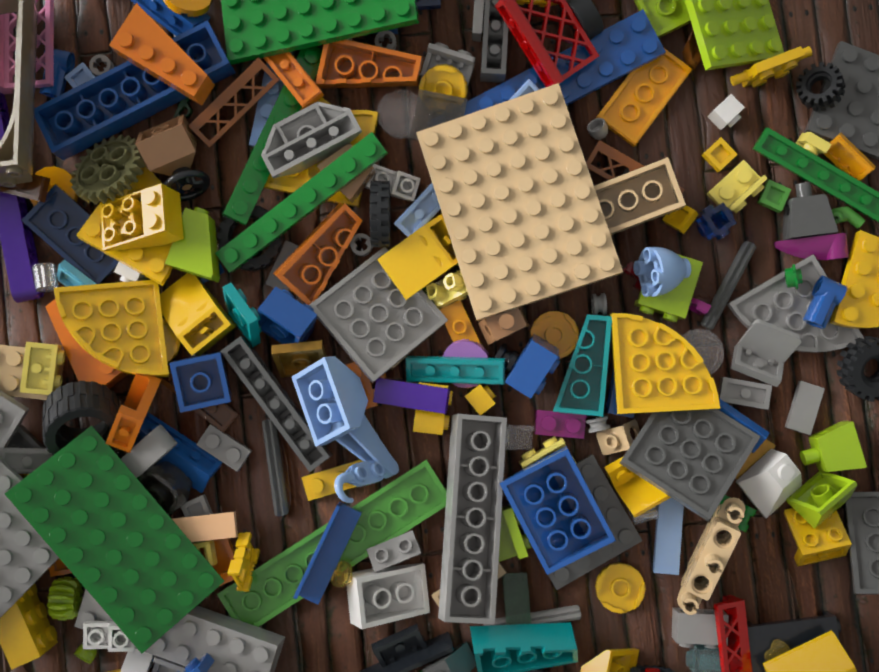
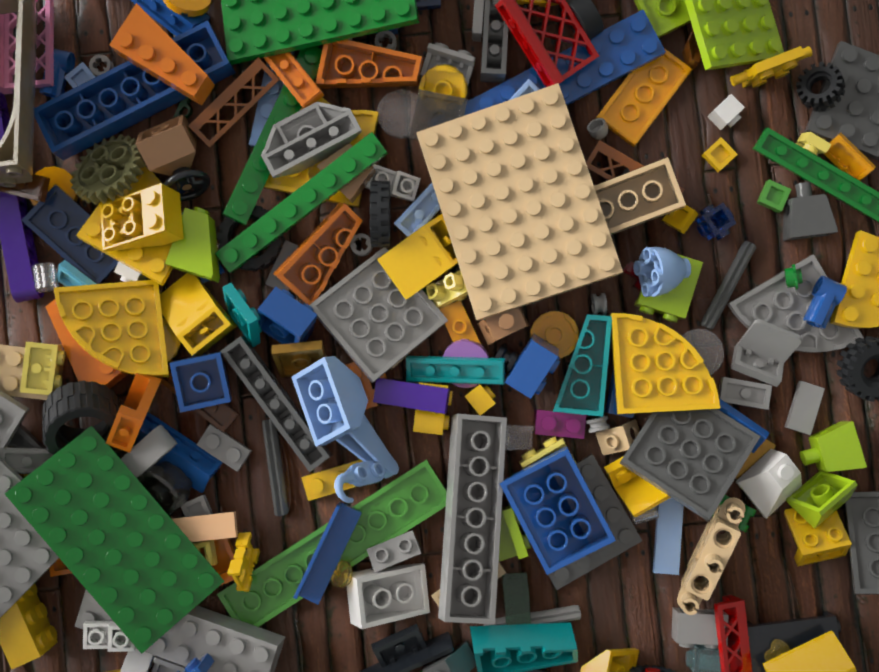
(65, 598): lime gear -> none
(85, 655): lime hinge -> none
(620, 587): yellow tile -> none
(699, 307): magenta tile -> none
(737, 187): light yellow bracket -> none
(823, 247): magenta piece -> none
(845, 214): bright green arm -> none

